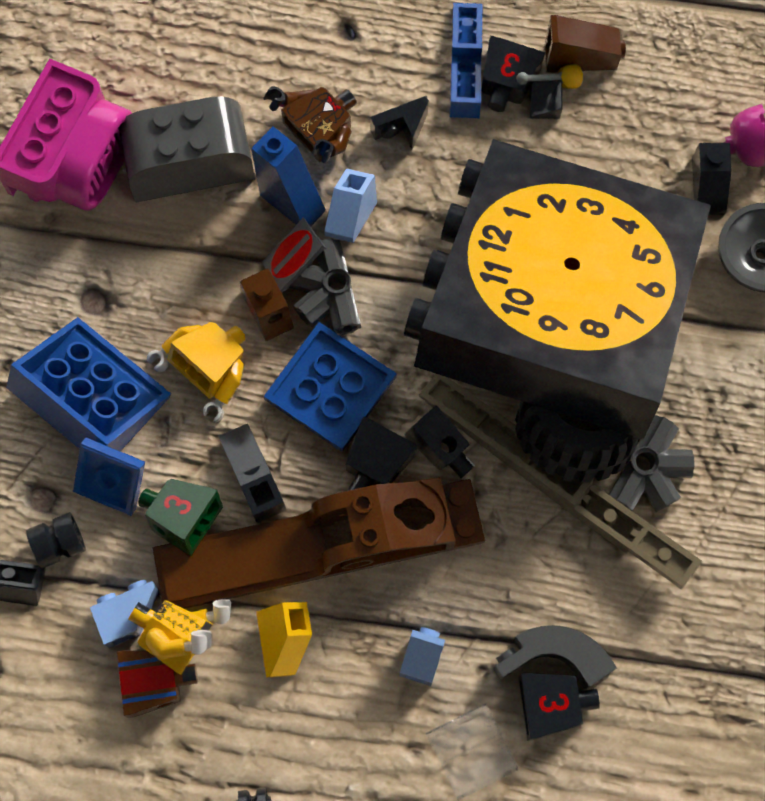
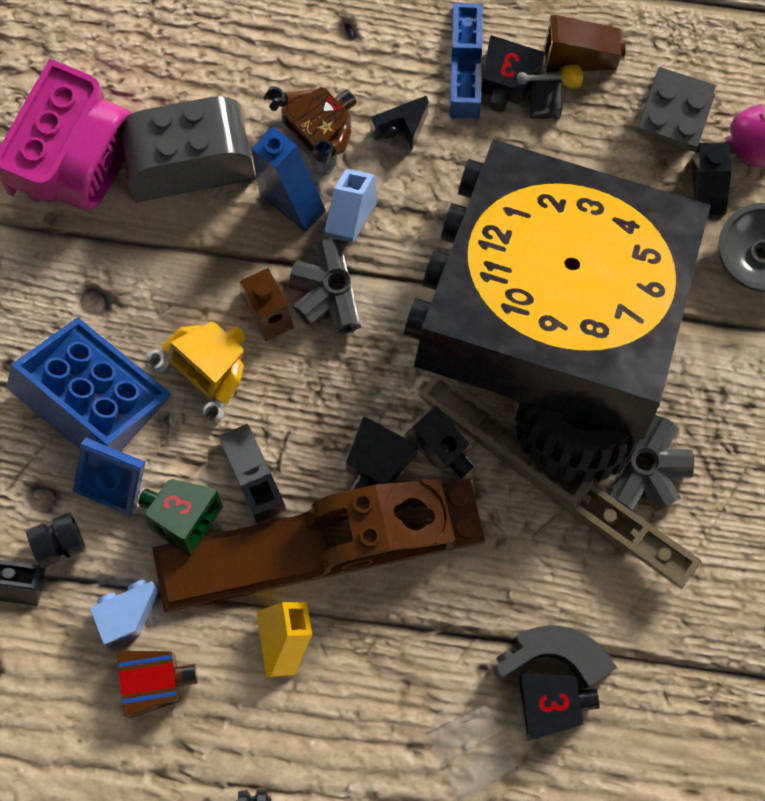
(177, 634): yellow torso -> none
(293, 254): piece -> none
(330, 386): blue plate -> none
(422, 656): light blue slope -> none
(677, 109): none -> dark grey bracket

